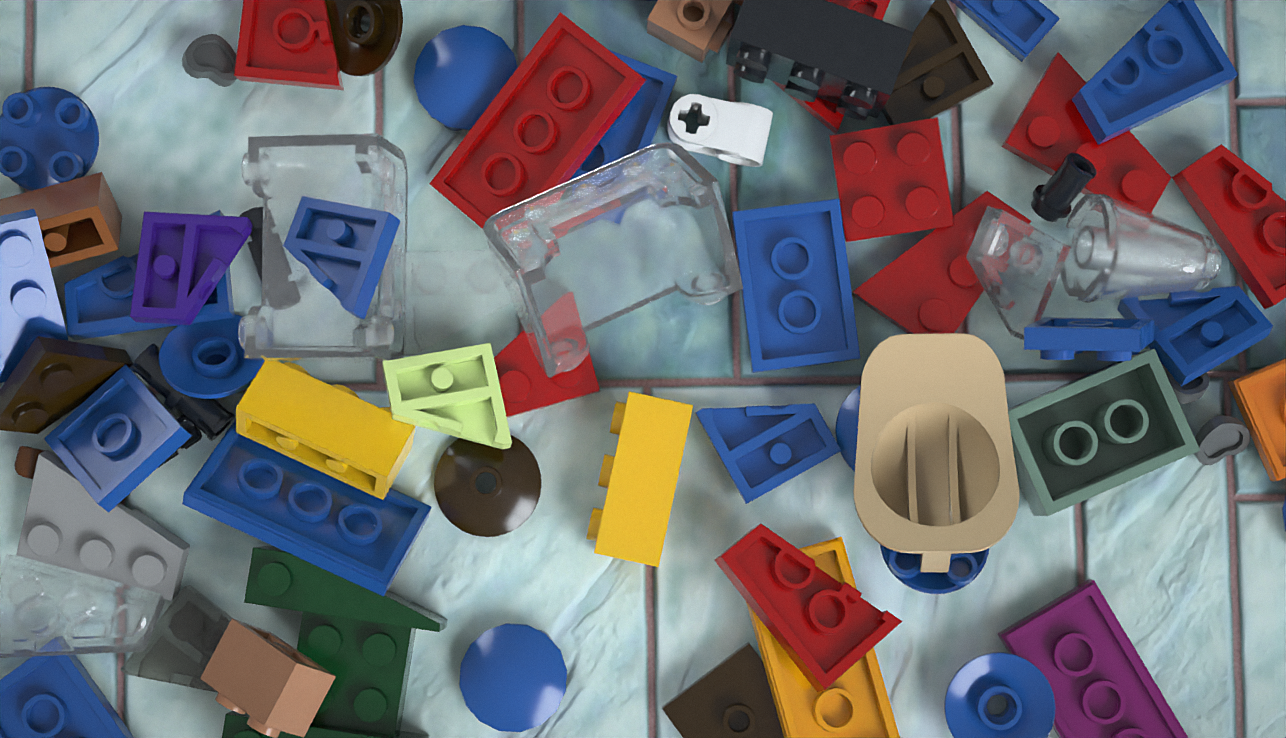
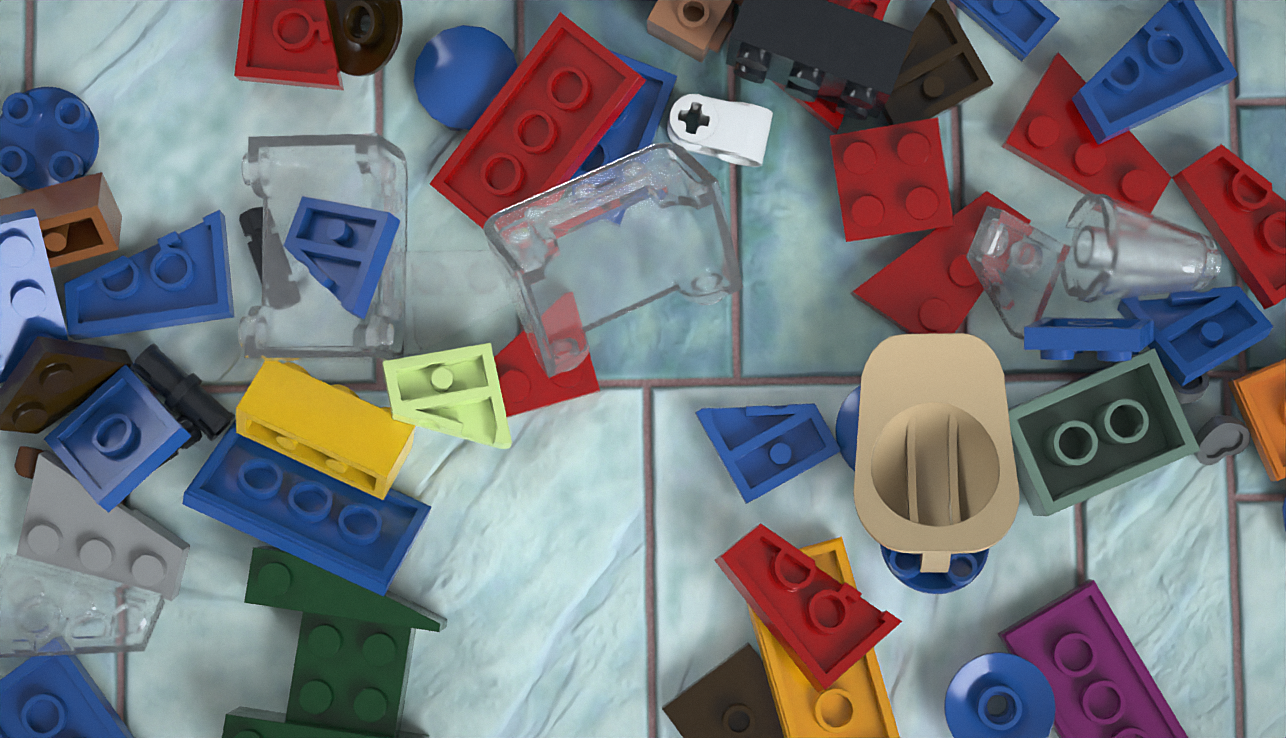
(181, 642): clear smoke wing -> none
(182, 263): dark purple wing -> none
(207, 359): blue dish -> none
(212, 59): dark grey piece -> none
(266, 680): nougat brick -> none
(492, 513): dark brown dish -> none
(513, 677): blue dish -> none
(640, 478): yellow brick -> none
(795, 285): blue plate -> none
(1054, 198): black pin -> none

